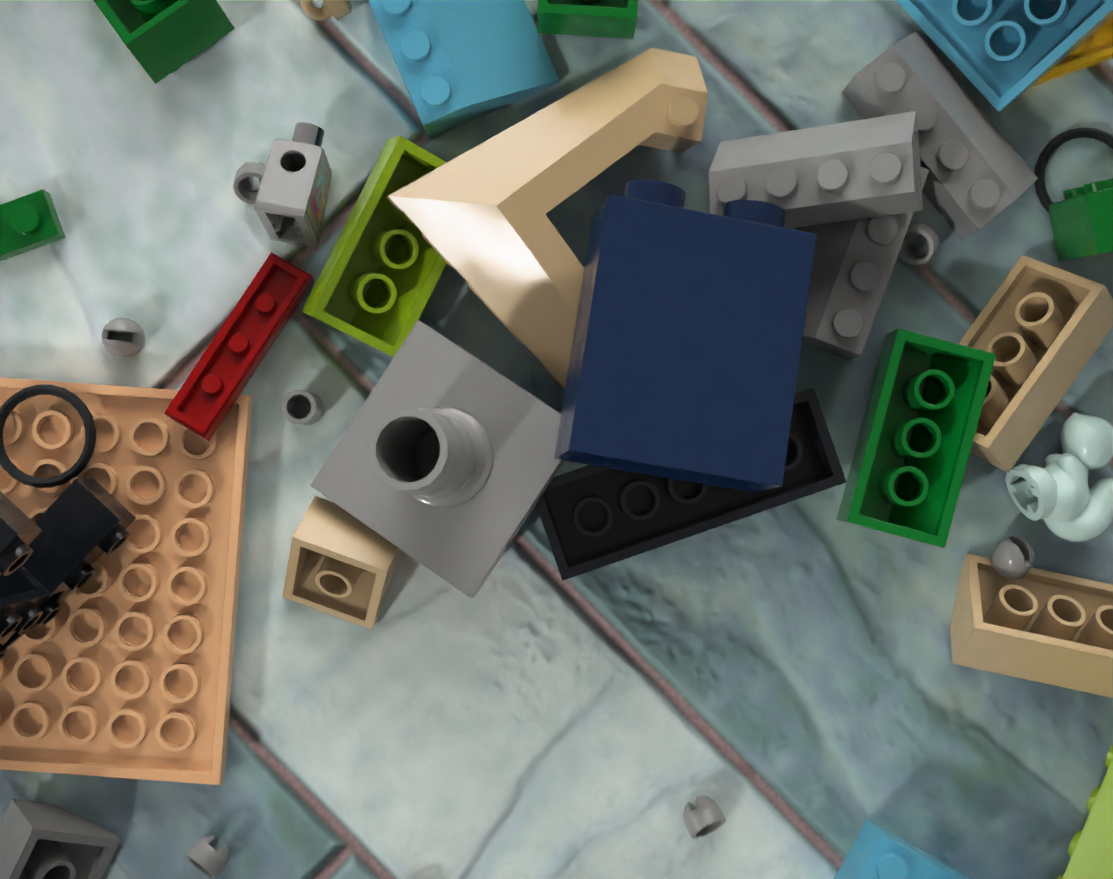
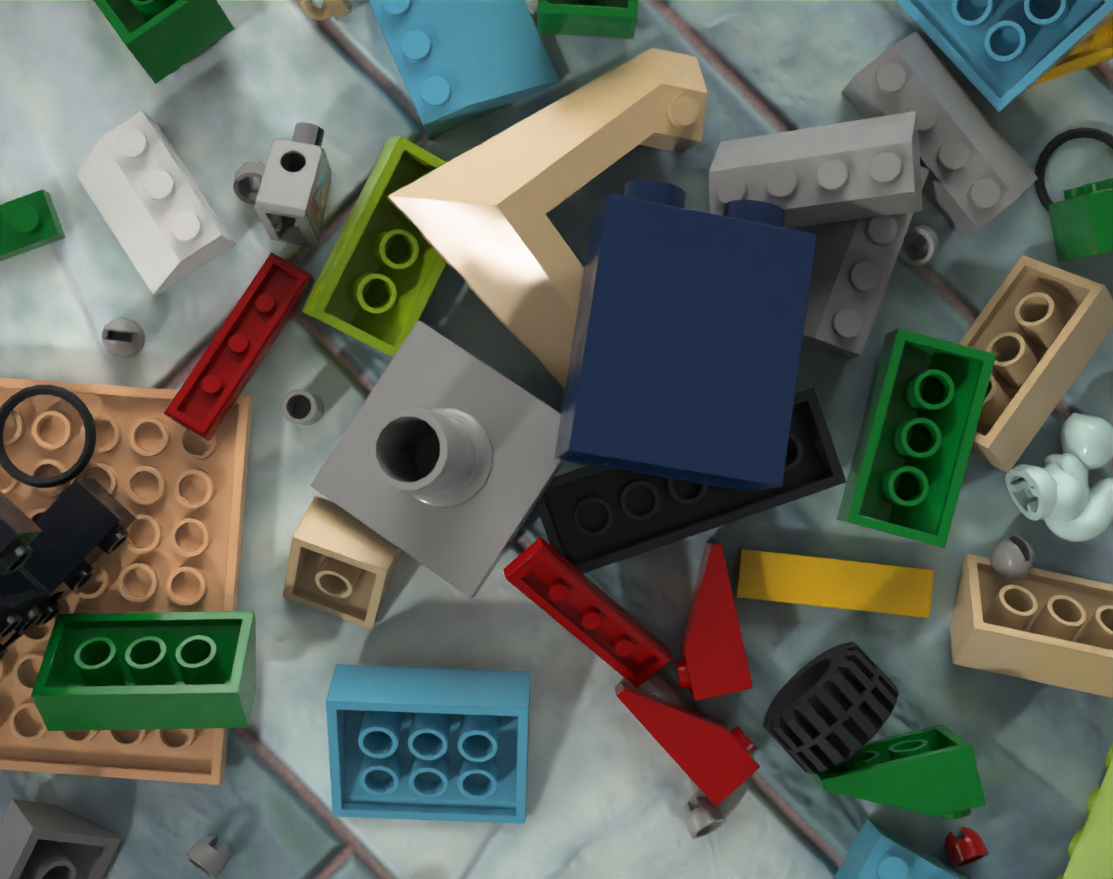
(148, 671): none -> green slope
(152, 203): none -> white slope
(428, 743): none -> medium azure slope
(587, 612): none -> red tile
(697, 742): none -> red slope
(712, 639): none -> red slope
(831, 708): none -> black tyre
(834, 583): none -> yellow tile
(914, 771): none -> green slope
(964, 850): none -> red hinge

